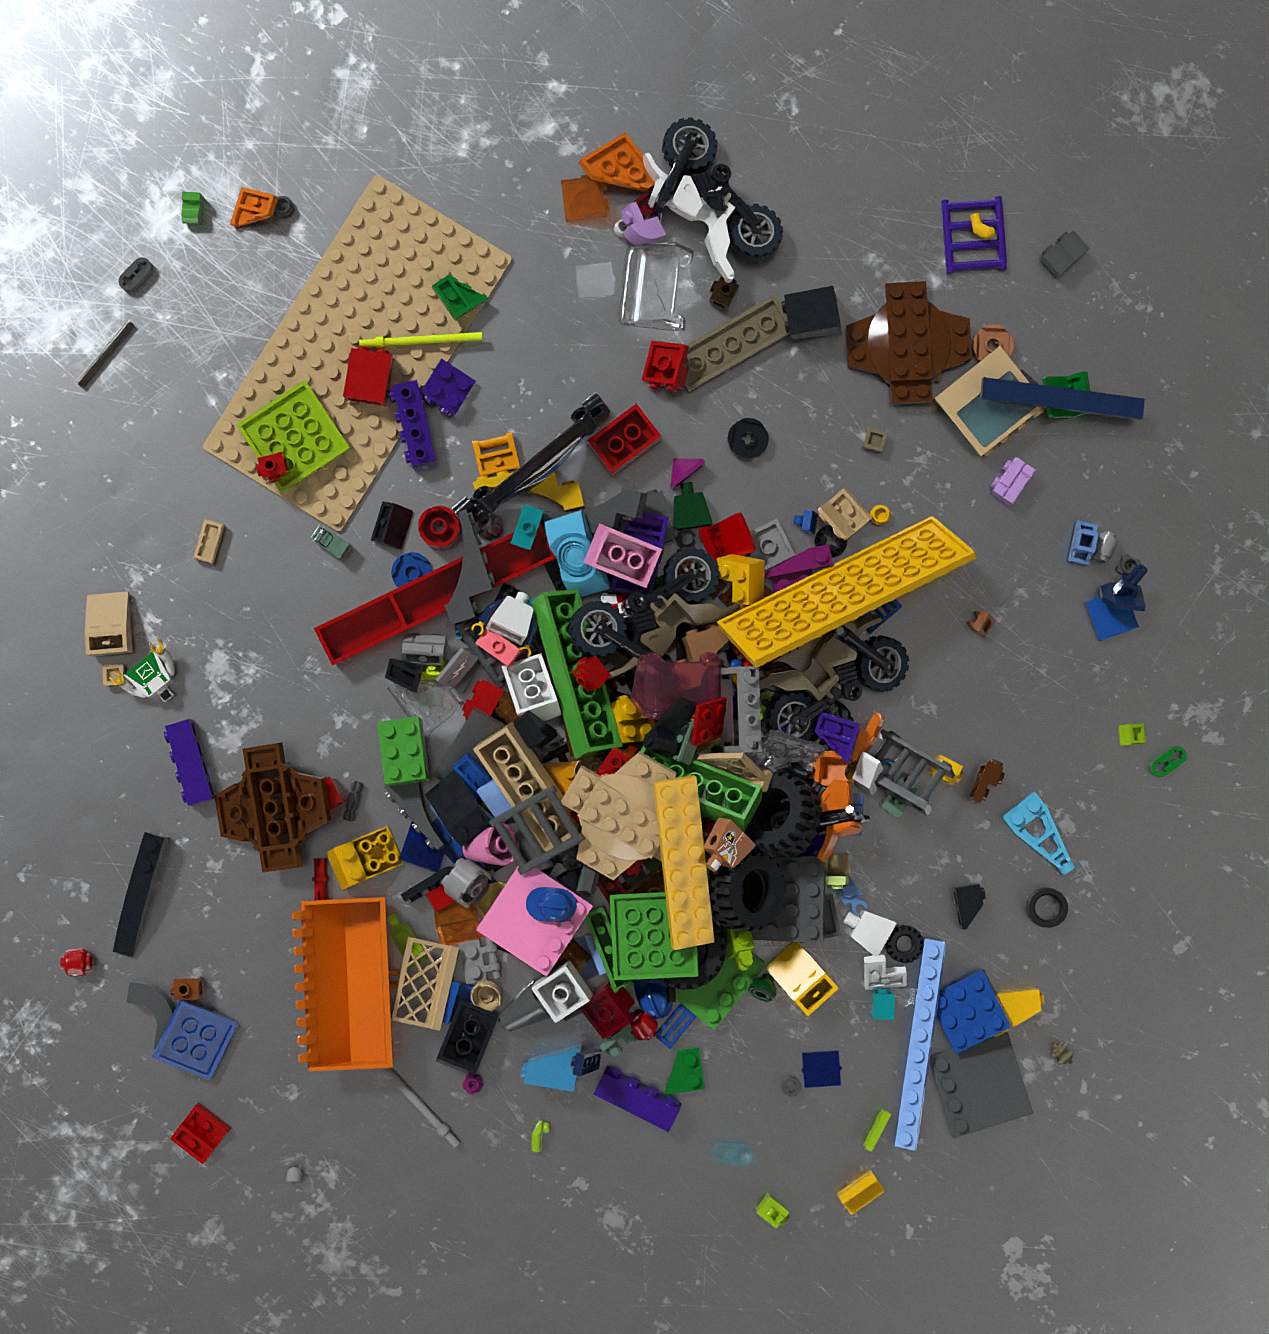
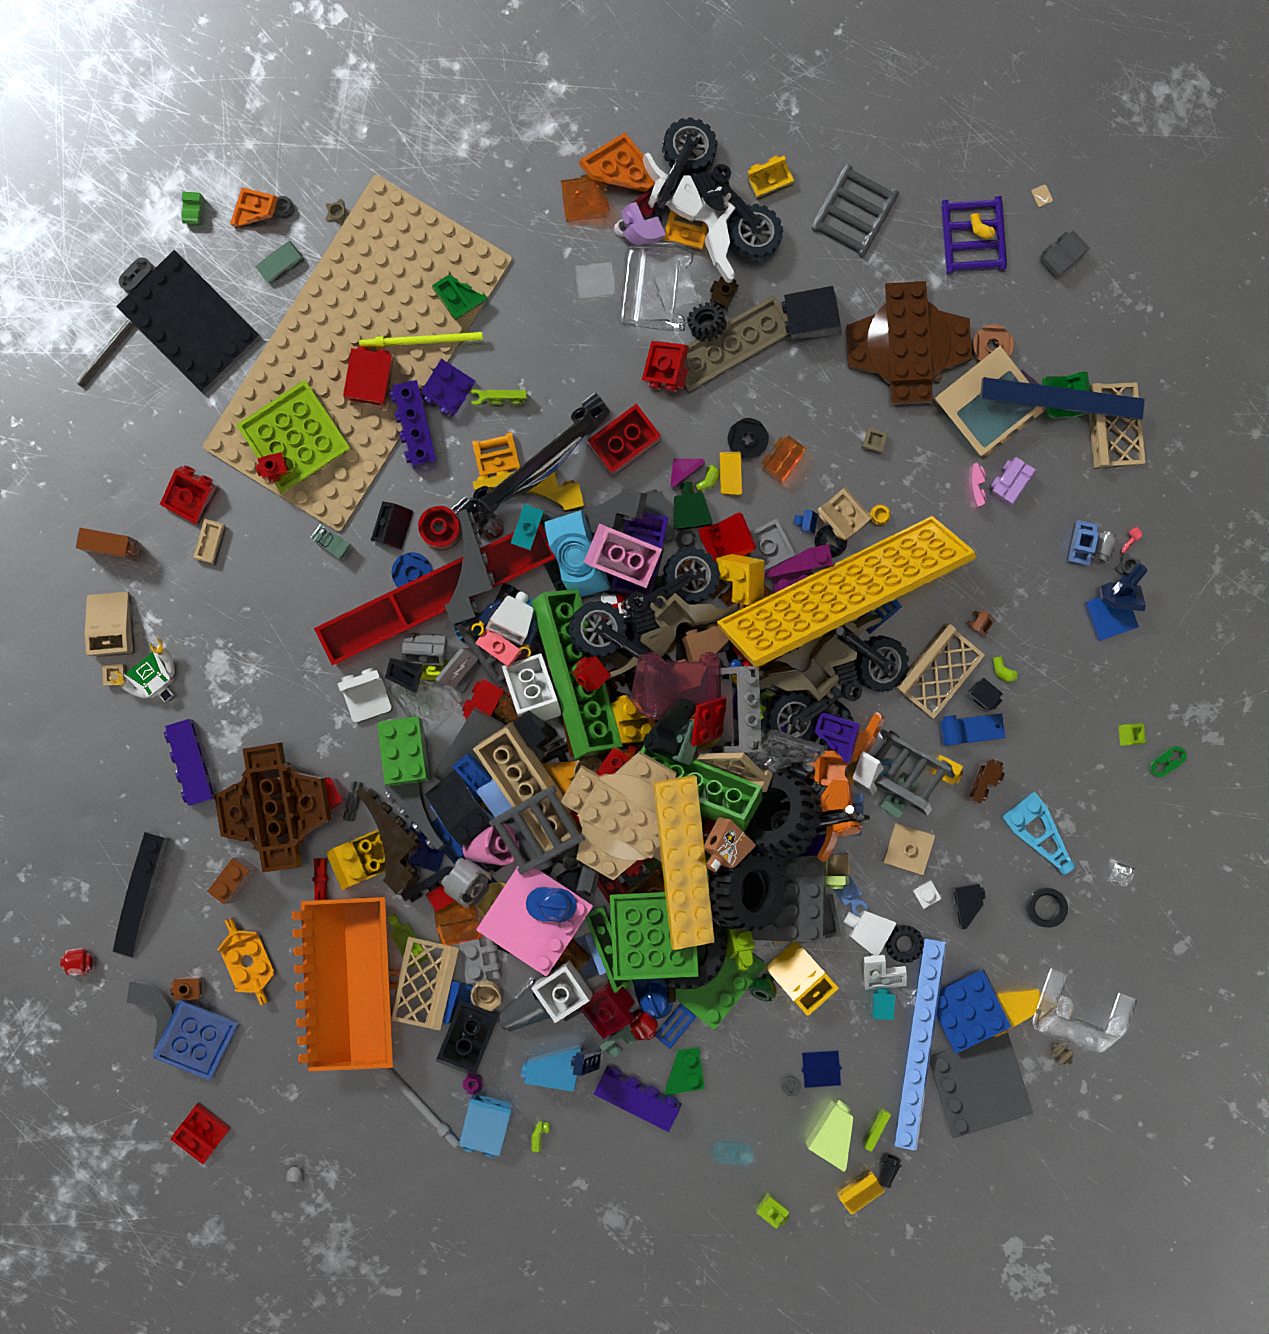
(107, 544): none -> dark orange brick
(188, 321): none -> black plate
(188, 493): none -> red plate
(232, 880): none -> dark orange brick
(233, 950): none -> light orange plate
(279, 261): none -> sand green slope
(334, 207): none -> dark tan plate
(365, 695): none -> white bracket
(397, 842): none -> dark brown arch
(485, 1125): none -> dark azure slope
(496, 397): none -> lime plate
(685, 233): none -> light orange plate
(709, 330): none -> black tyre
(710, 479): none -> lime arm
(730, 473): none -> yellow slope
(769, 176): none -> yellow bracket
(783, 459): none -> clear orange brick
(833, 1134): none -> yellowish green slope
(881, 213): none -> dark grey bar
(889, 1170): none -> black cone
(909, 849): none -> tan plate
(926, 894): none -> white plate
(929, 656): none -> tan fence
(971, 729): none -> blue door
(976, 478): none -> bright pink slope
(984, 695): none -> black brick
(1003, 672): none -> lime arm
(1042, 195): none -> tan sticker
(1055, 1018): none -> clear windscreen
(1099, 429): none -> tan fence
(1121, 874): none -> clear plate
(1135, 534): none -> coral hand

